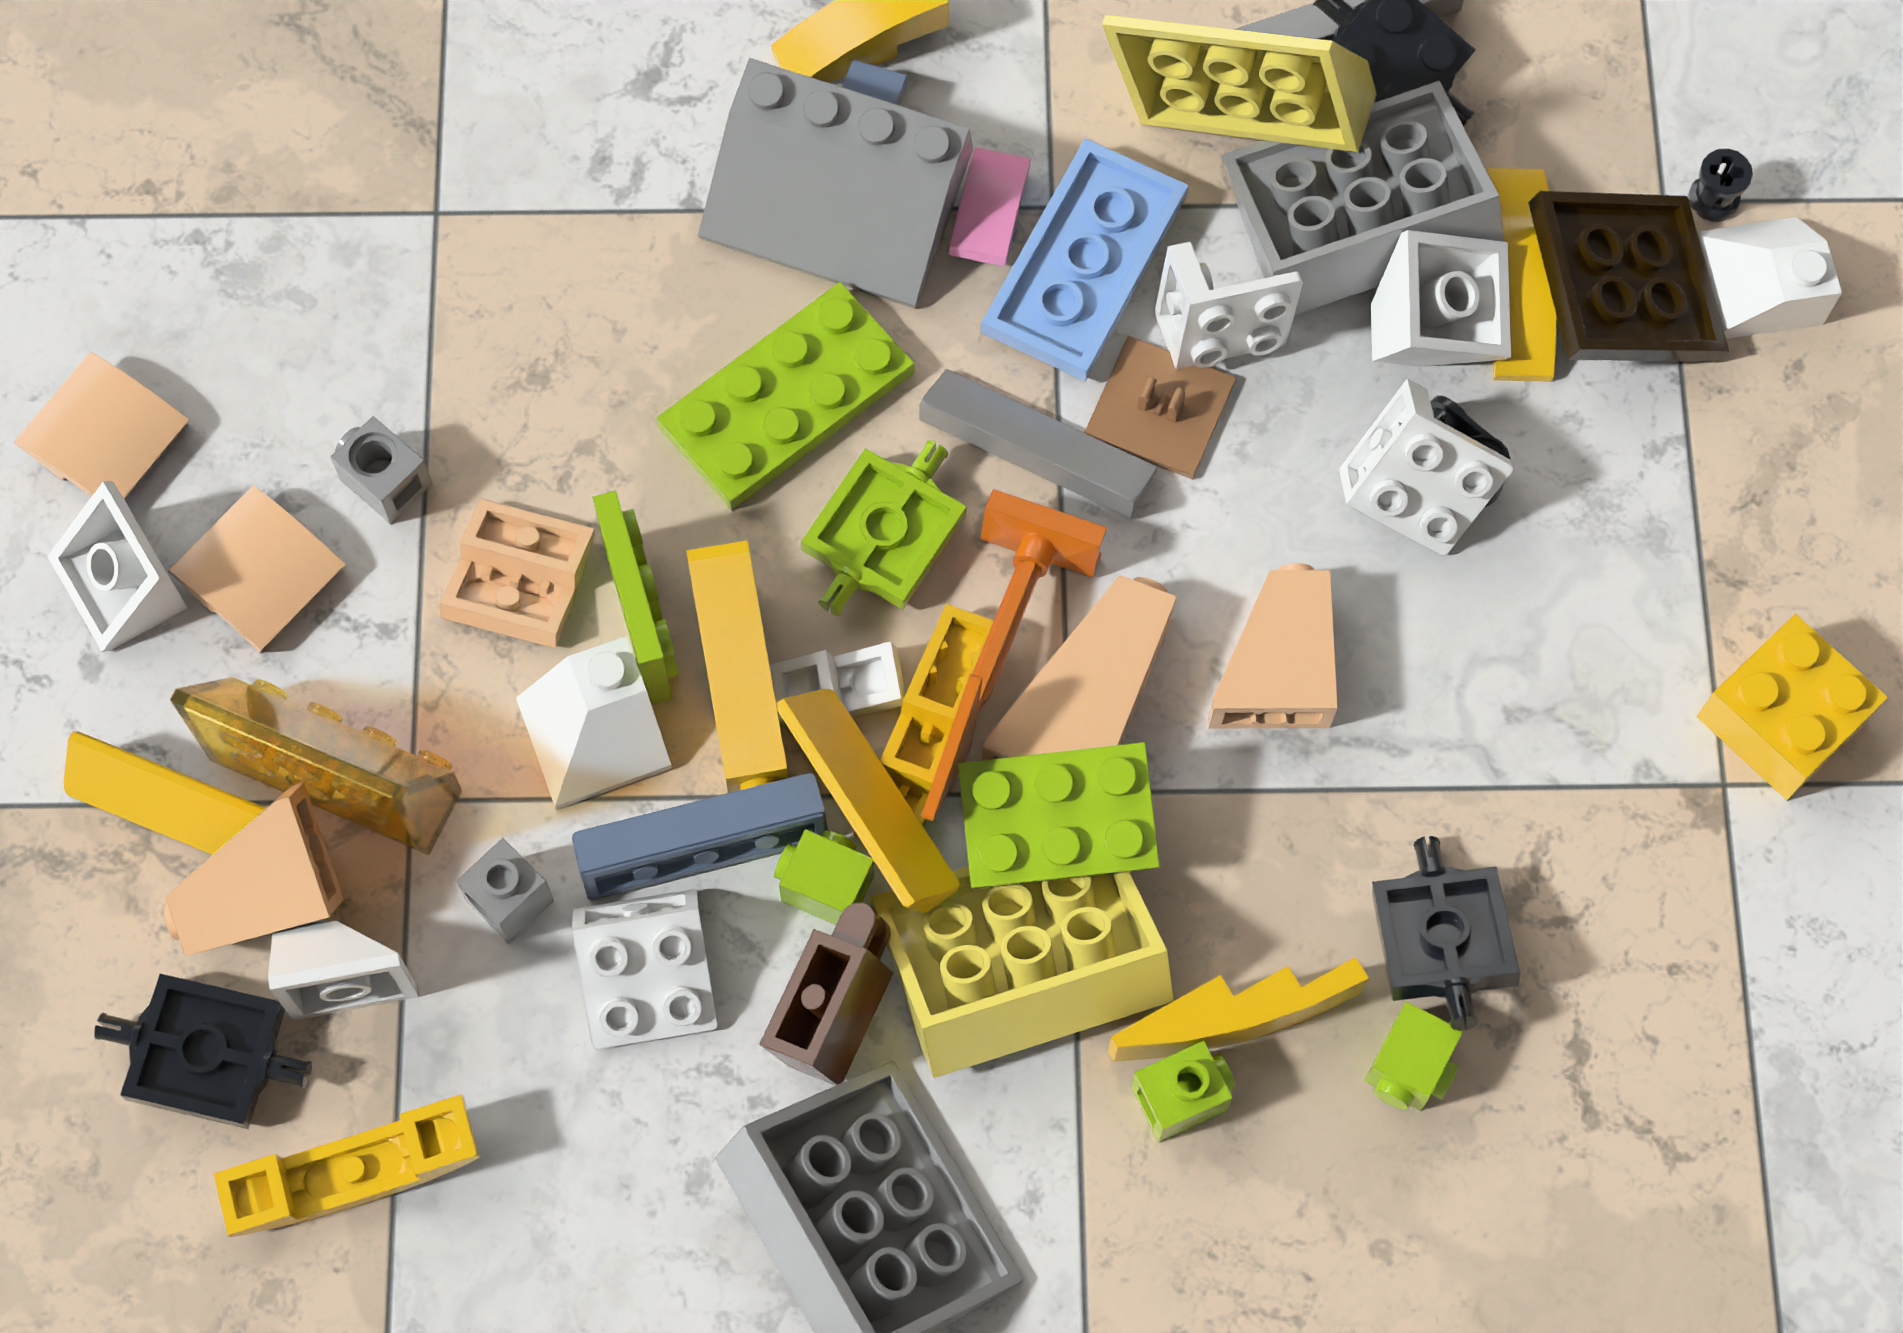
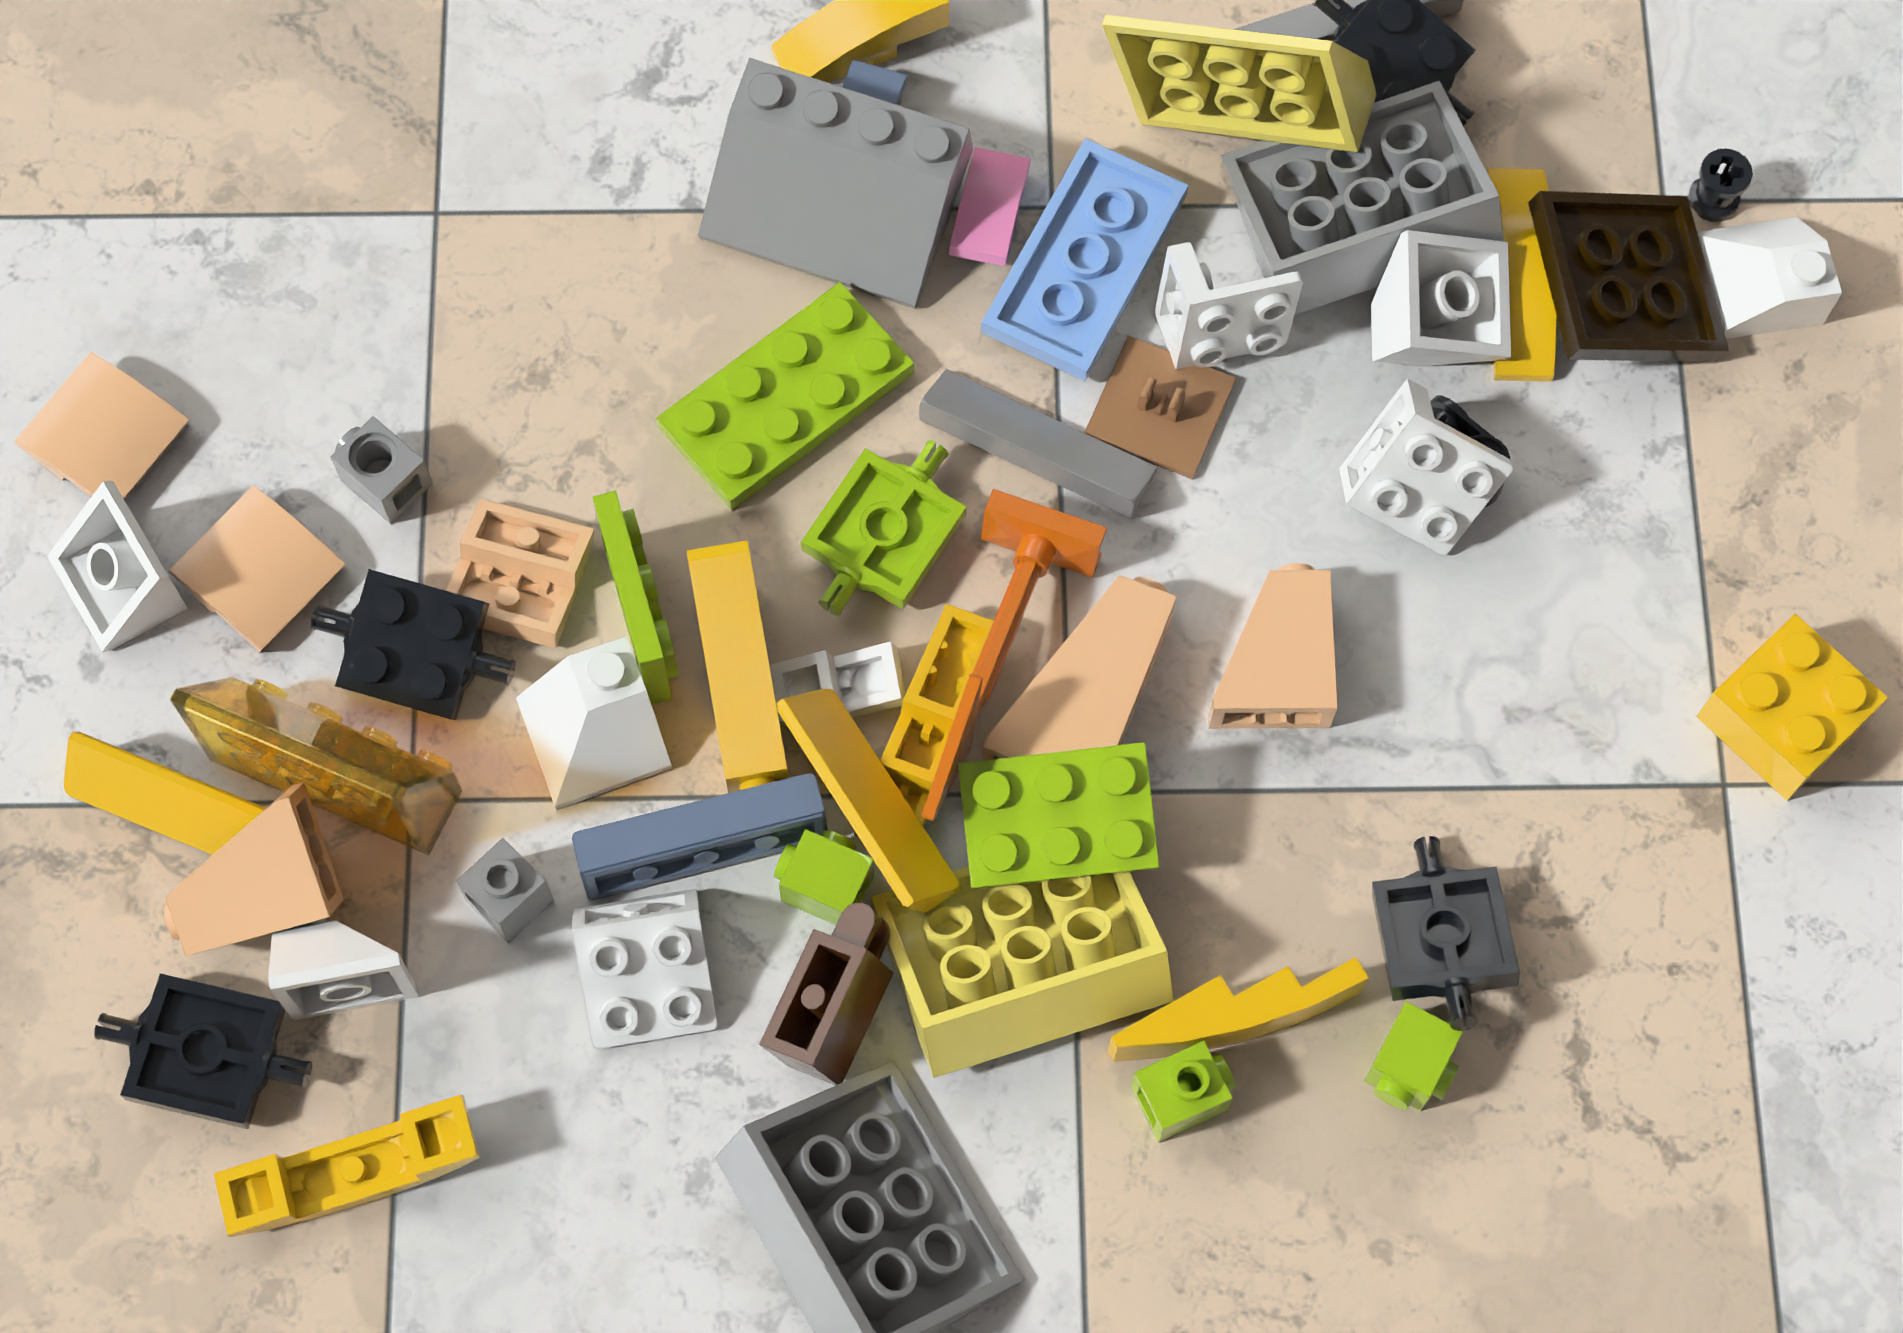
(412, 644): none -> black plate

